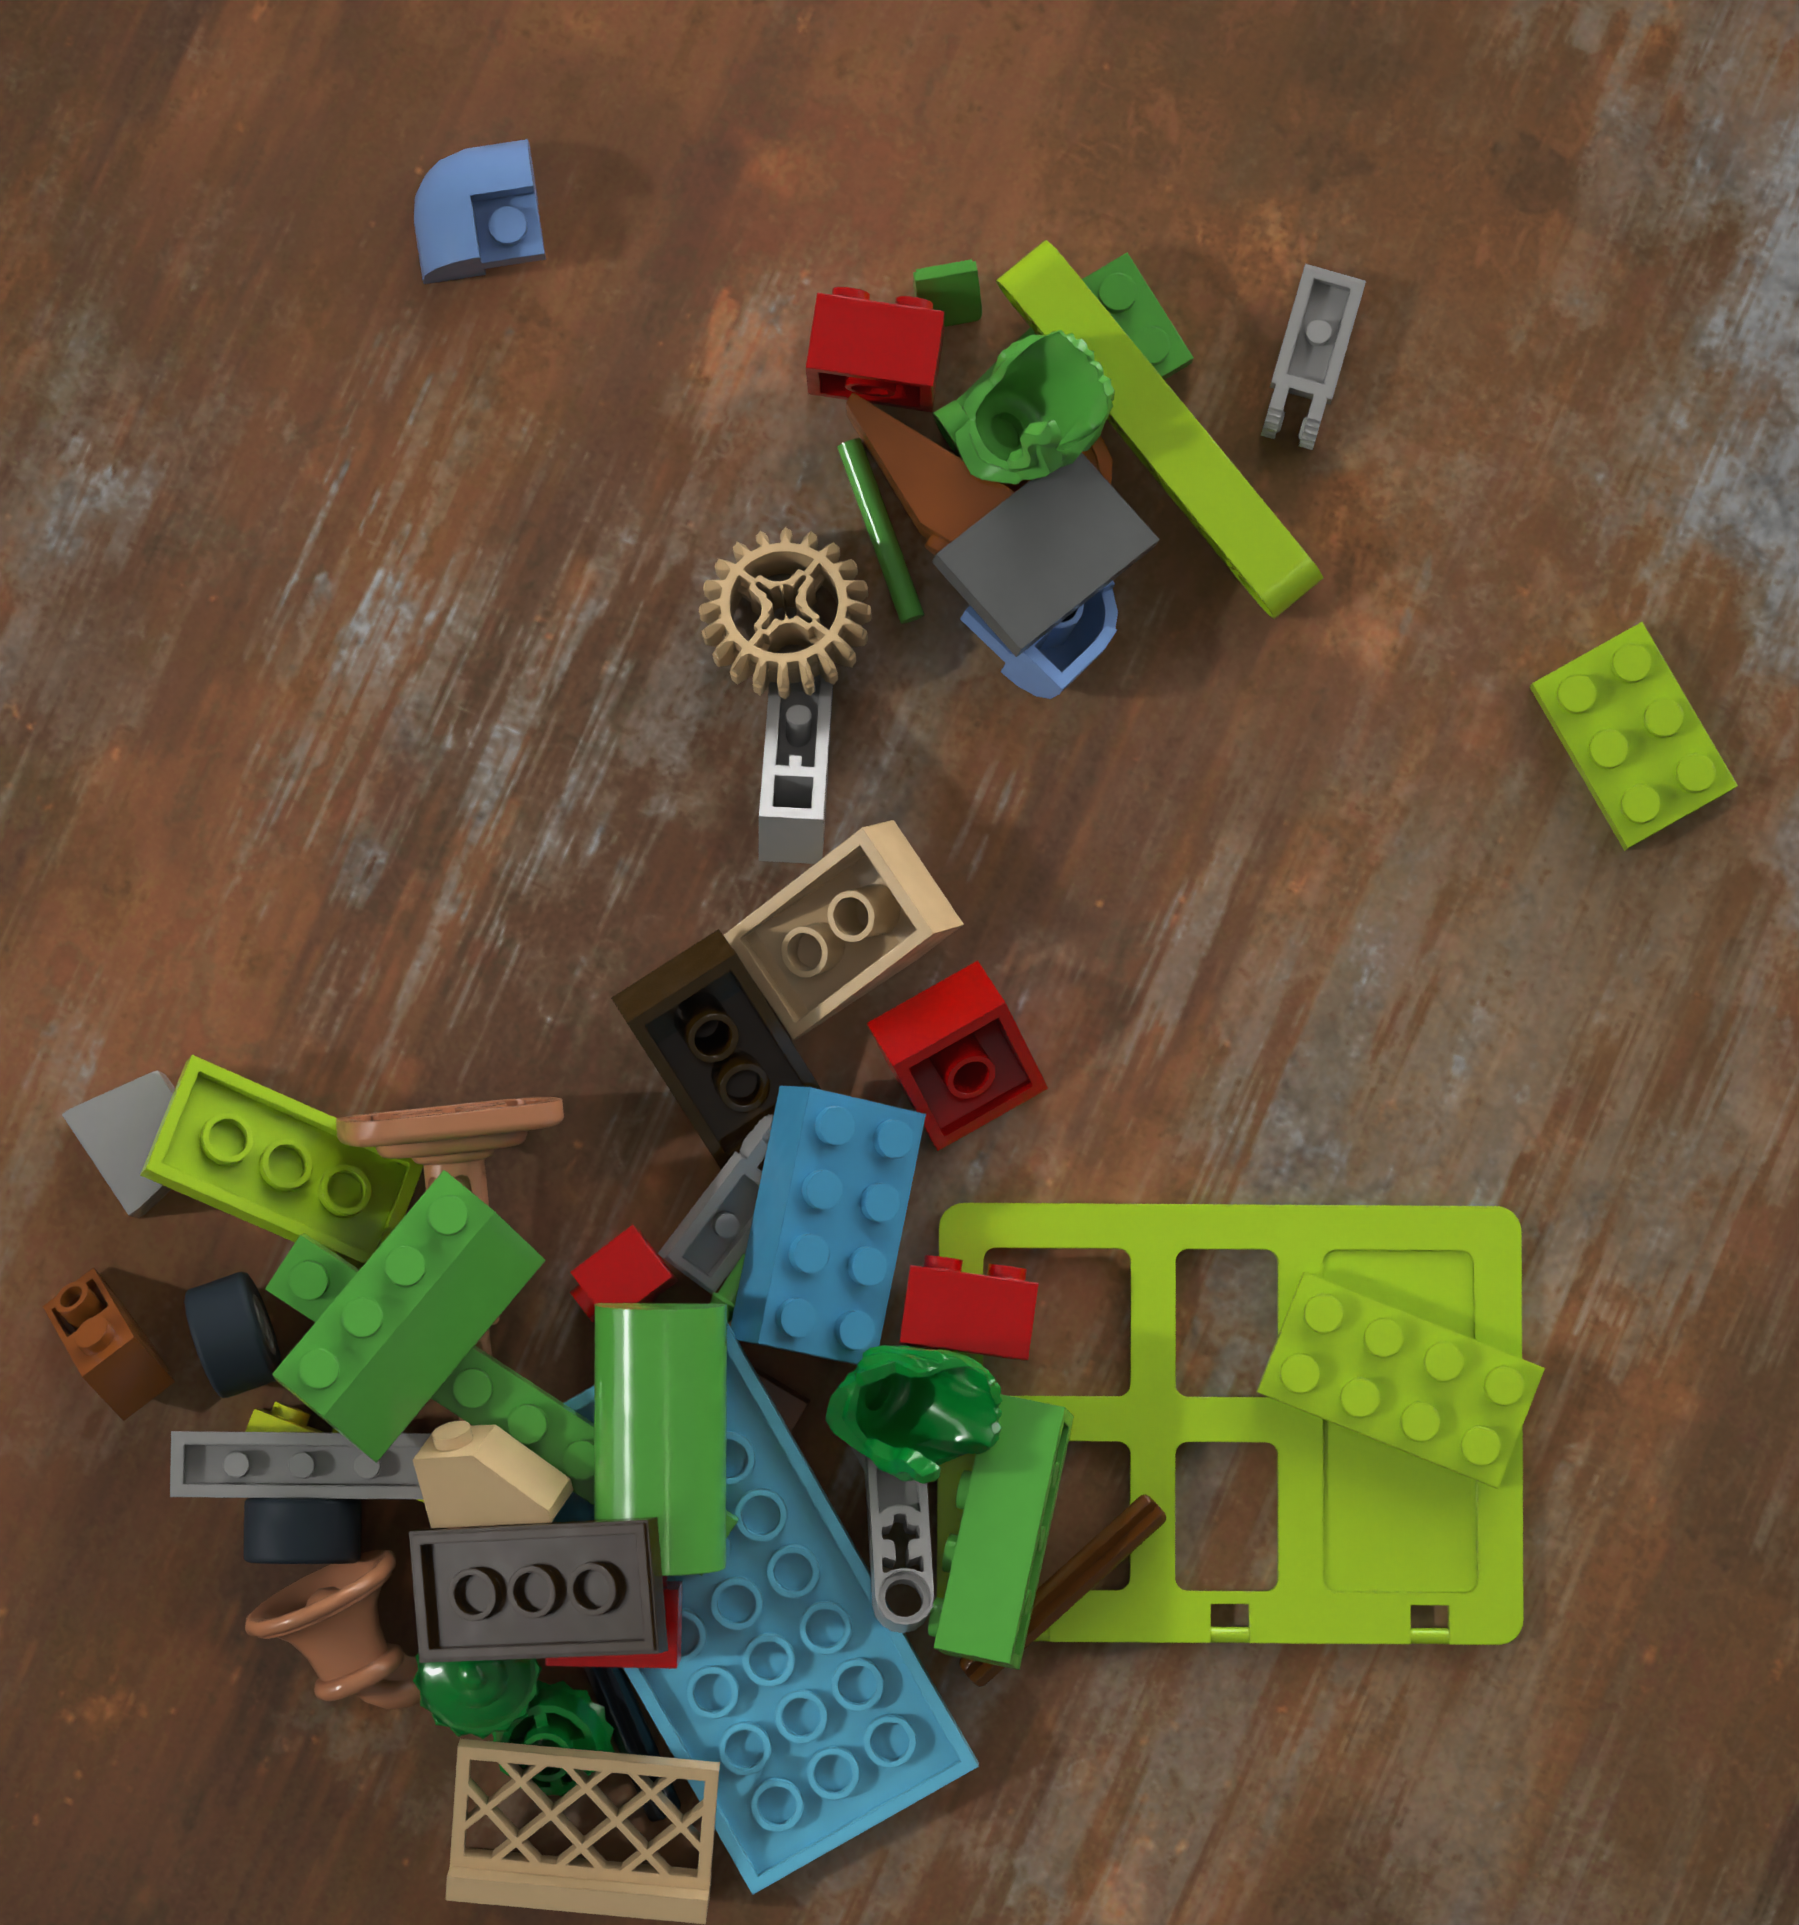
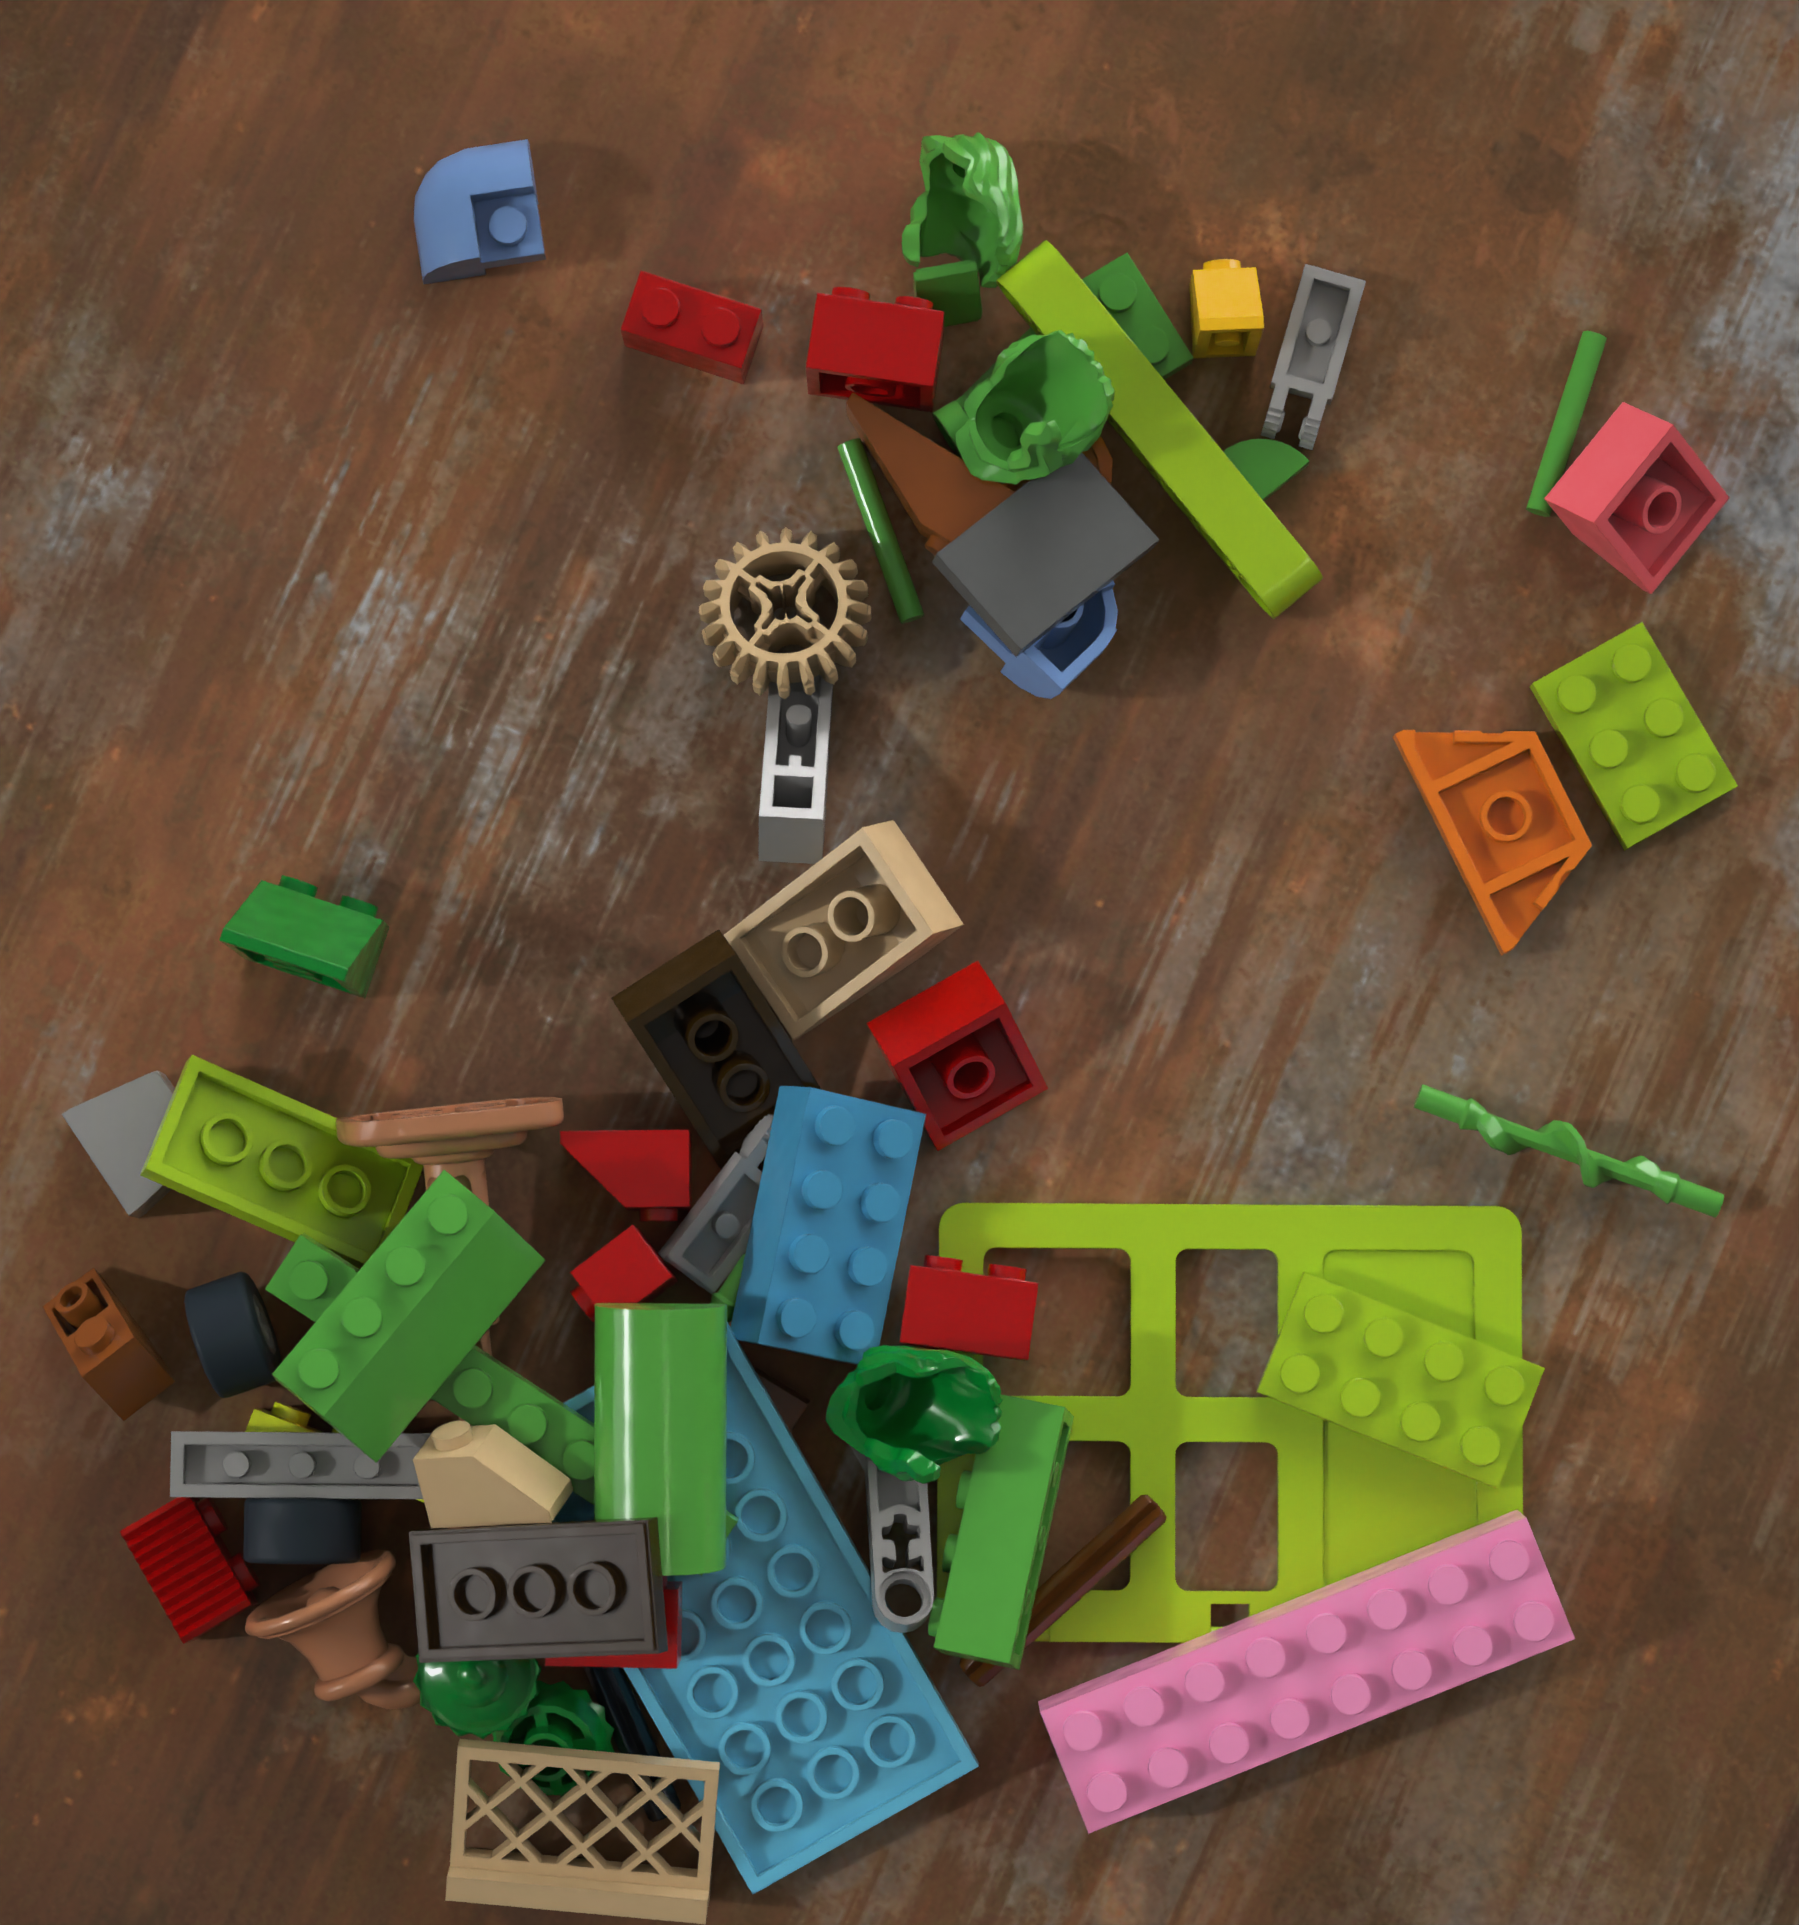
(191, 1565): none -> red brick
(308, 936): none -> green slope
(639, 1168): none -> red slope
(692, 327): none -> red brick
(966, 206): none -> bright green hair
(1225, 310): none -> yellow slope
(1266, 463): none -> bright green tile
(1305, 1670): none -> bright pink brick
(1499, 820): none -> orange wing
(1565, 1142): none -> bright green piece
(1566, 420): none -> bright green bar
(1637, 496): none -> coral slope

